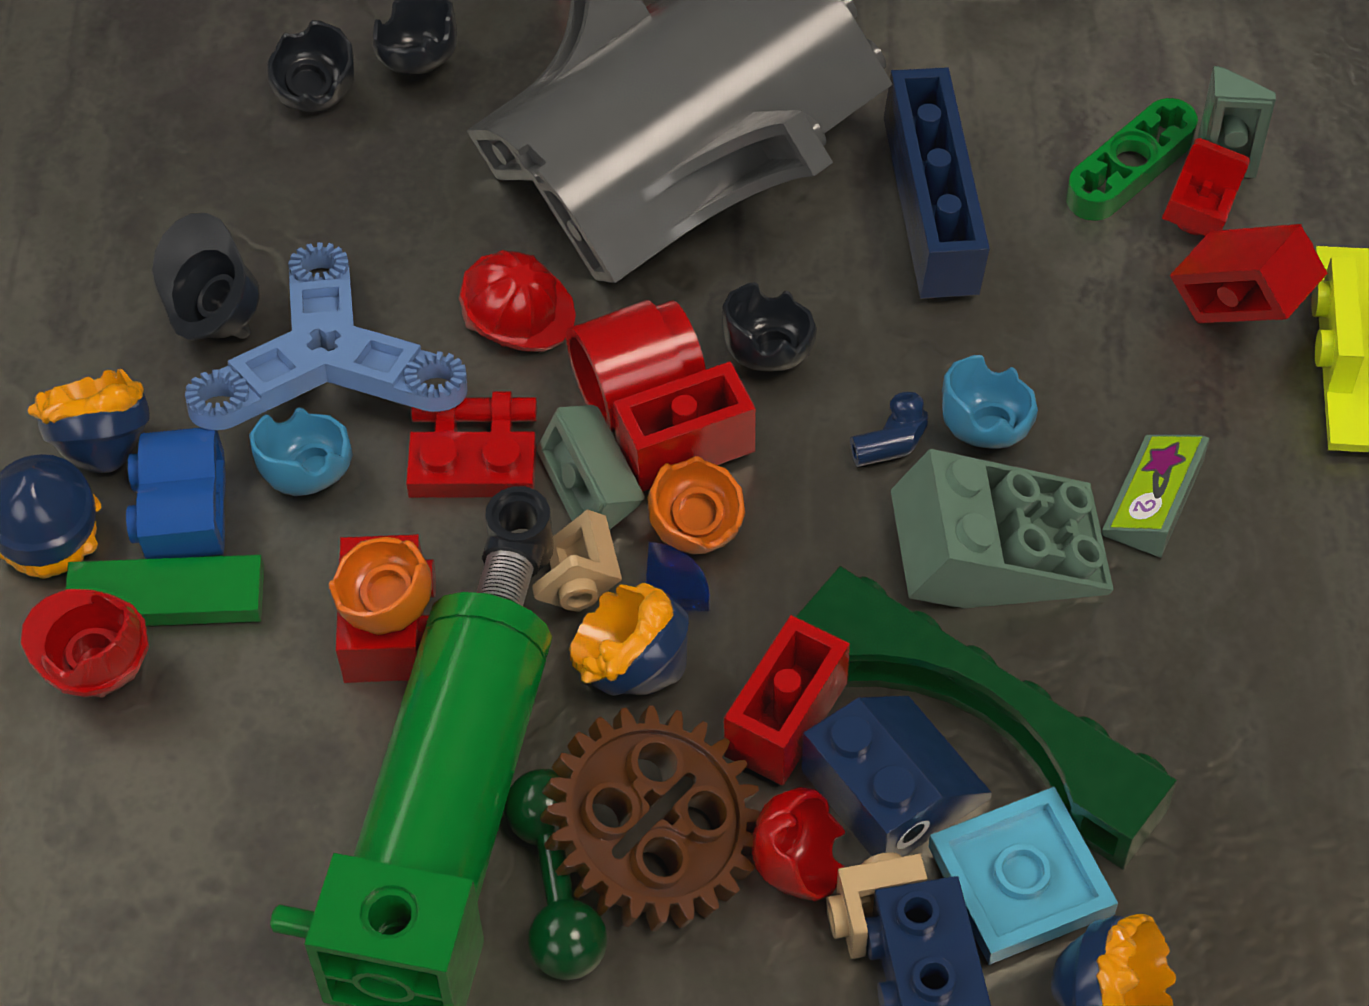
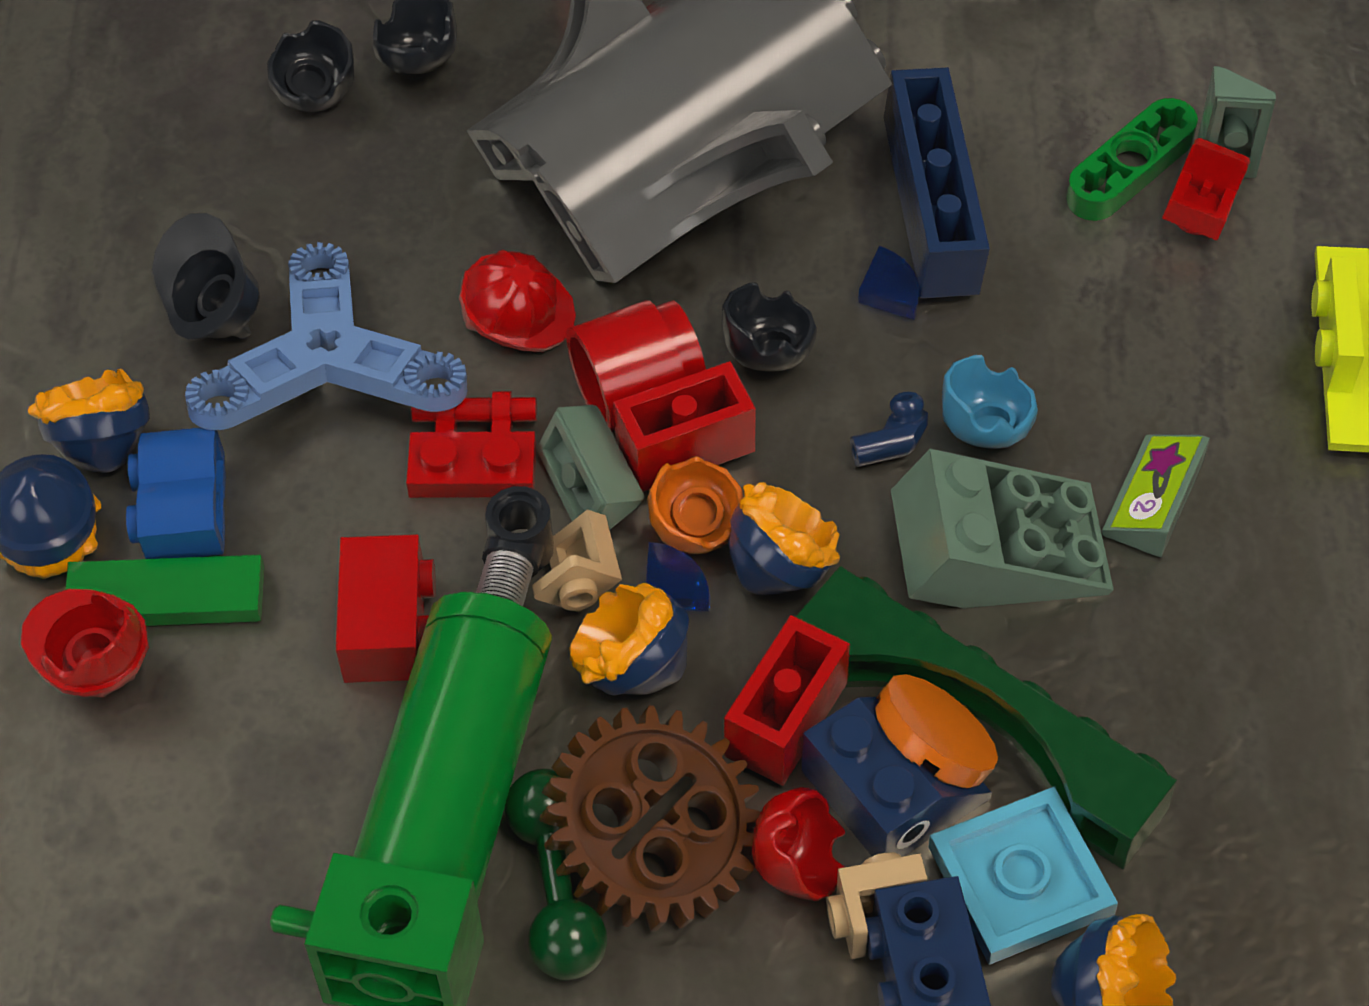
(301, 452): dark azure hair -> none
(382, 585): orange hair -> none
(780, 541): none -> hair
(890, 285): none -> clear blue tile
(935, 727): none -> orange tile
(1249, 274): red brick -> none

